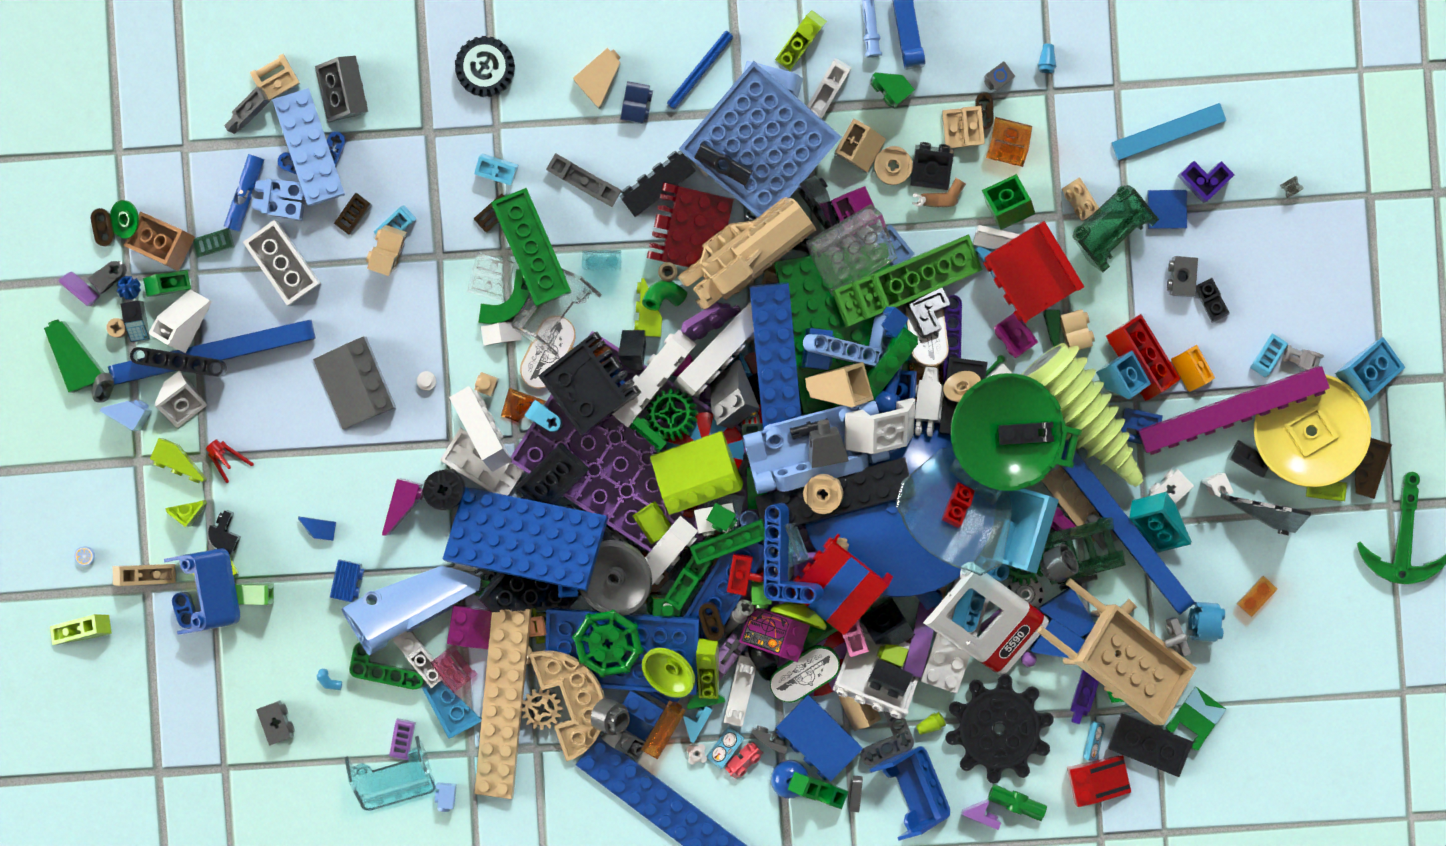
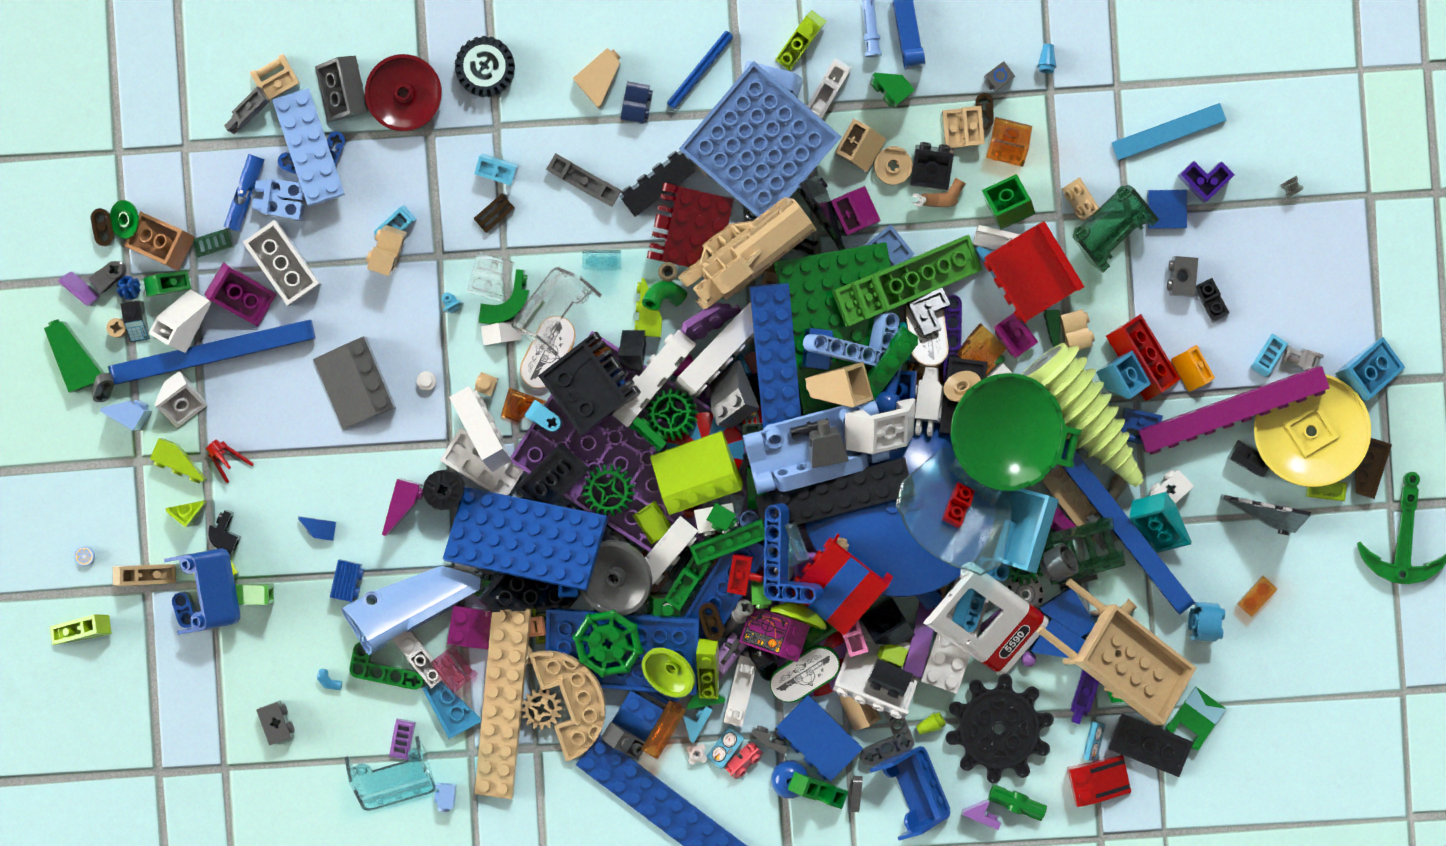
(168, 362): black beam -> none
(240, 294): none -> magenta slope
(356, 197): dark brown slope -> none
(403, 92): none -> dark red dish
(451, 303): none -> medium azure hinge
(531, 247): green plate -> none
(610, 717): dark grey piece -> none
(624, 497): none -> green gear
(712, 157): black piece -> none
(830, 485): tan plate -> none
(852, 248): clear slope -> none
(894, 321): blue panel -> none
(982, 346): none -> clear orange slope
(1025, 433): black plate -> none
(1117, 486): none -> dark tan cone
(1178, 638): light grey plate -> none
(1218, 482): white hinge -> none

